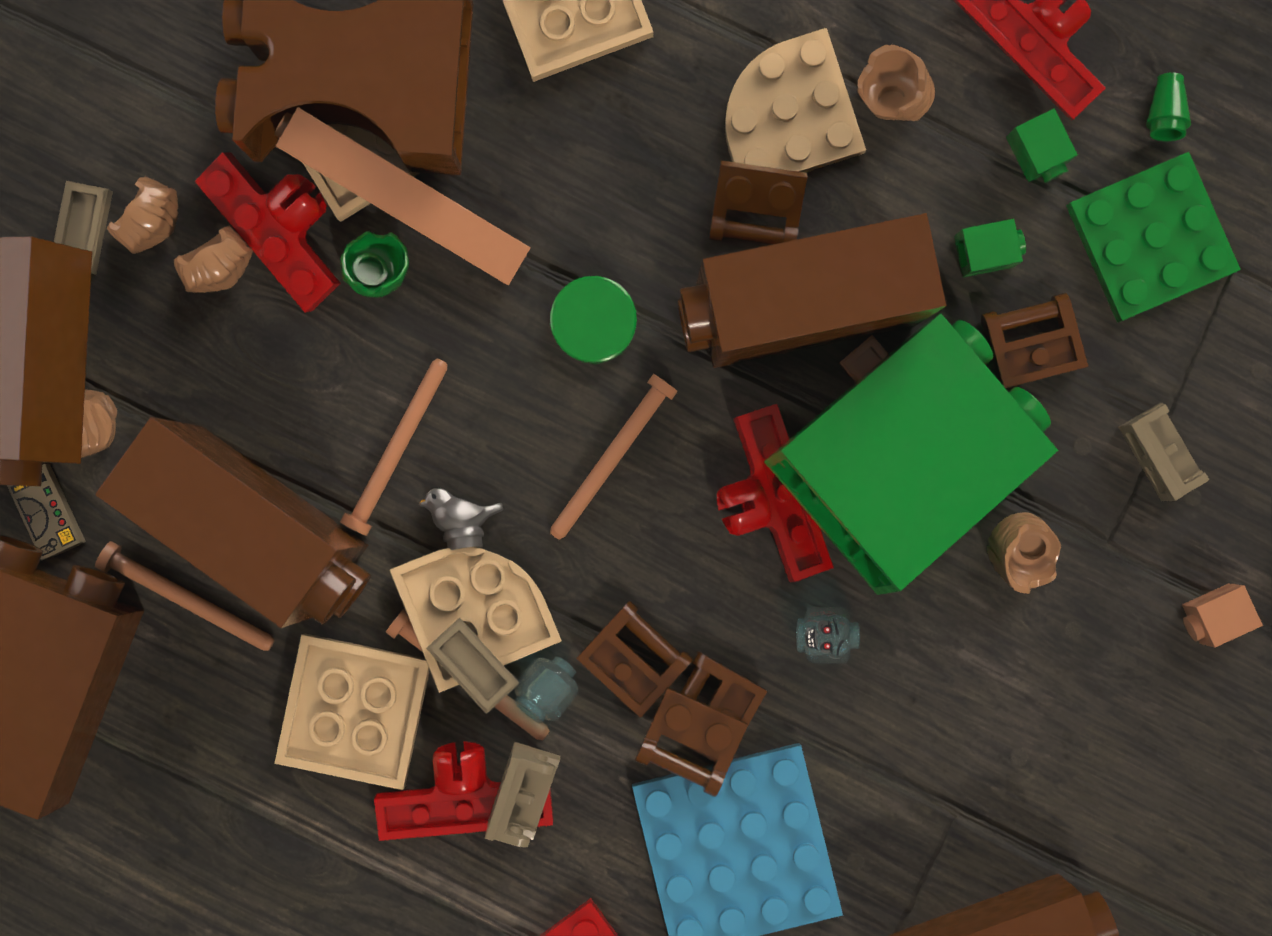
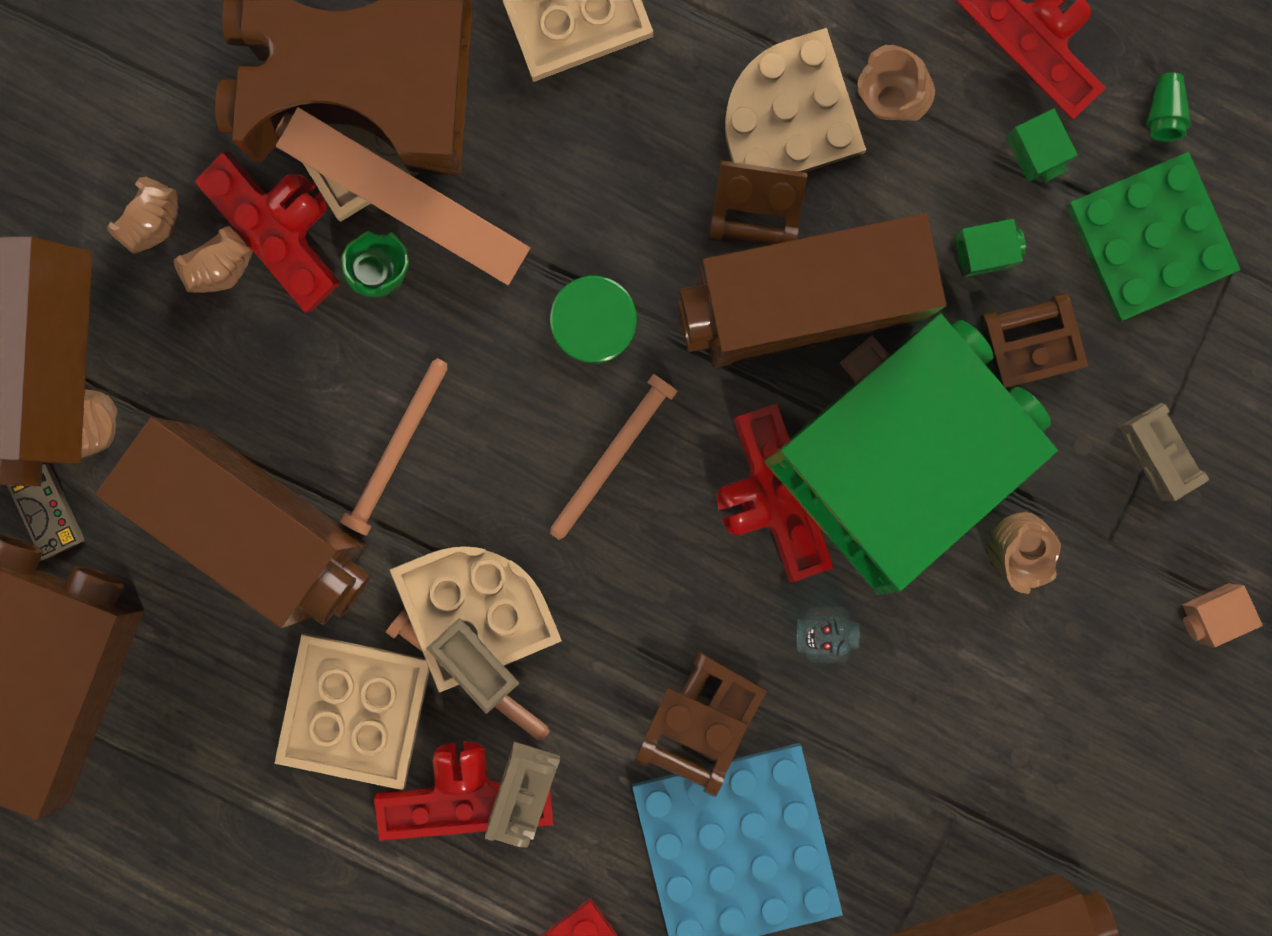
(84, 218): dark tan tile -> none
(113, 559): nougat bar -> none
(458, 518): flat silver animal -> none
(546, 689): clear light blue head -> none
(624, 669): reddish brown plate -> none

